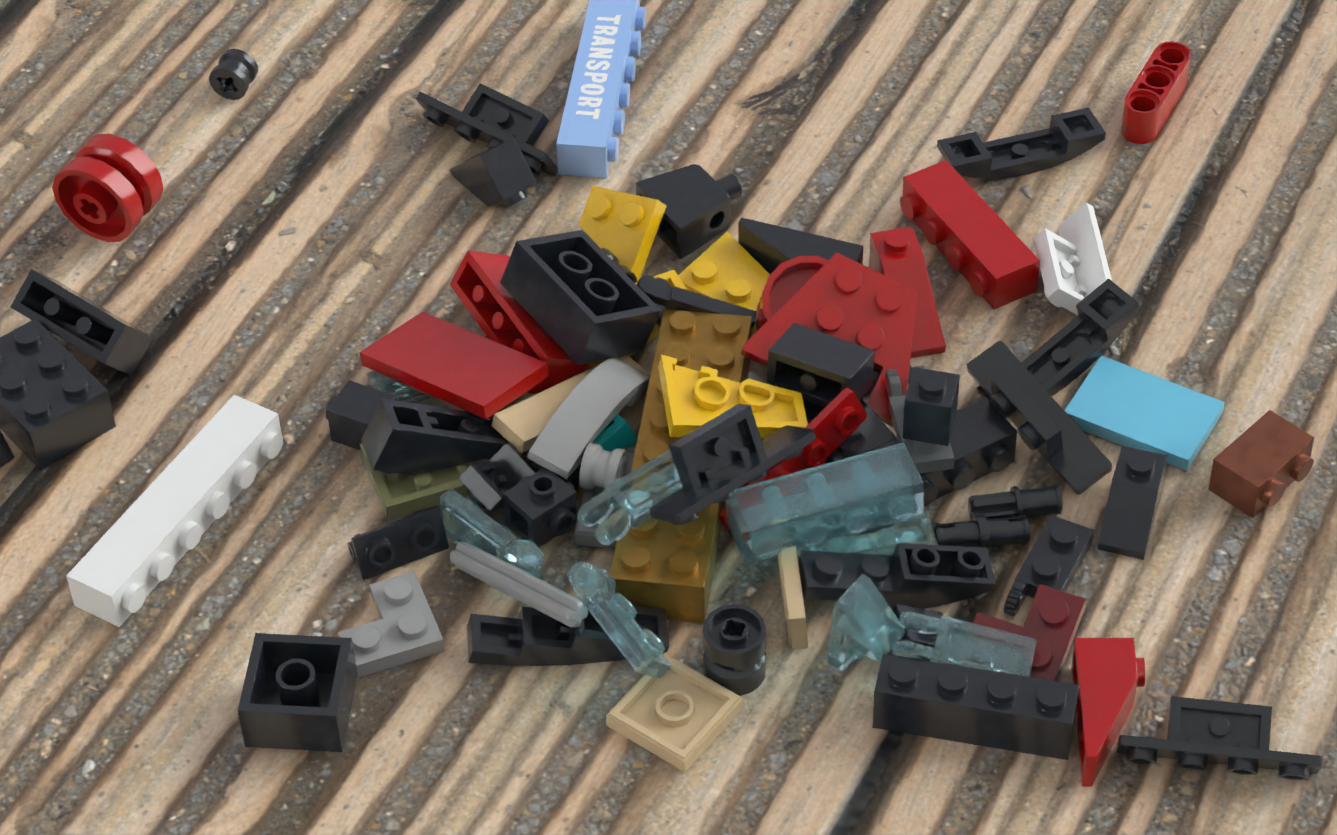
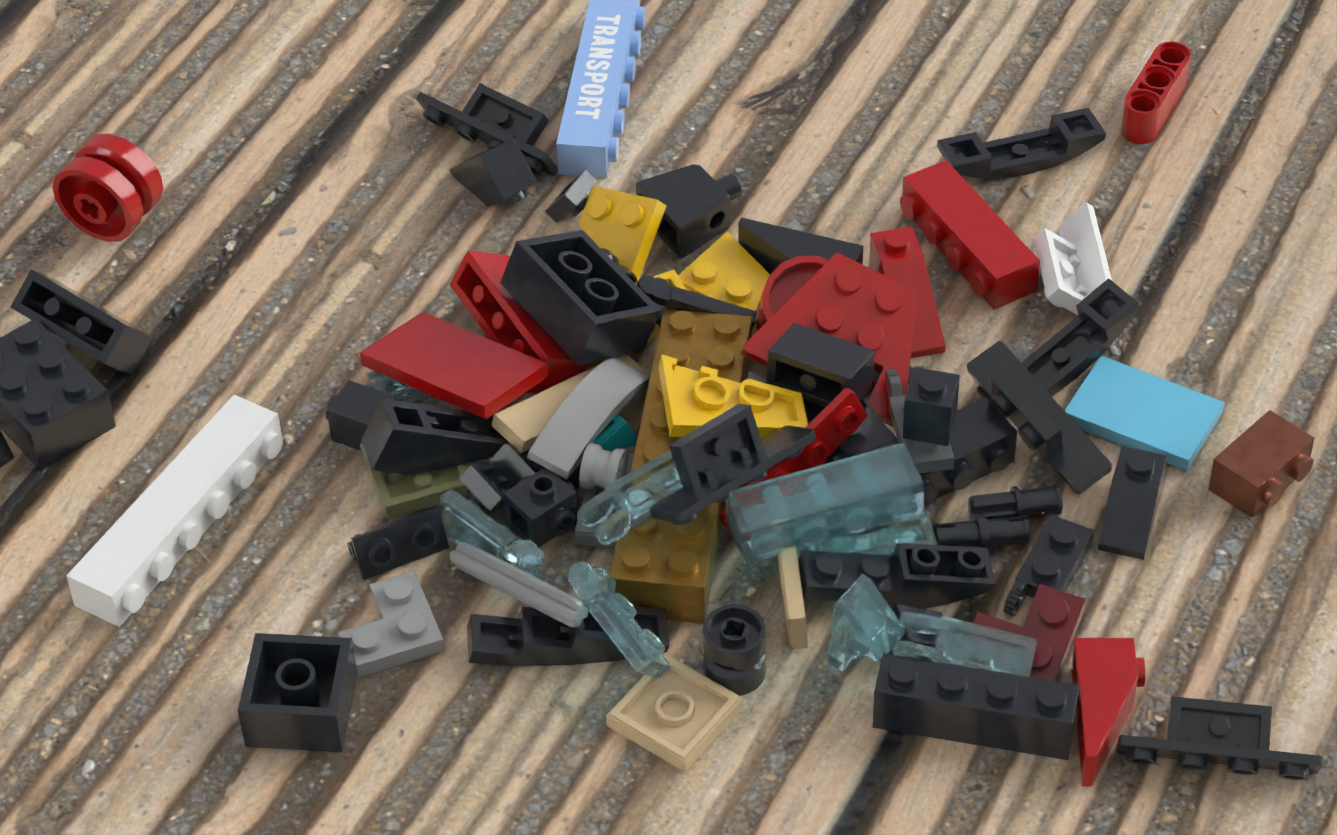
(233, 74): black wheel -> none
(572, 197): none -> black plate

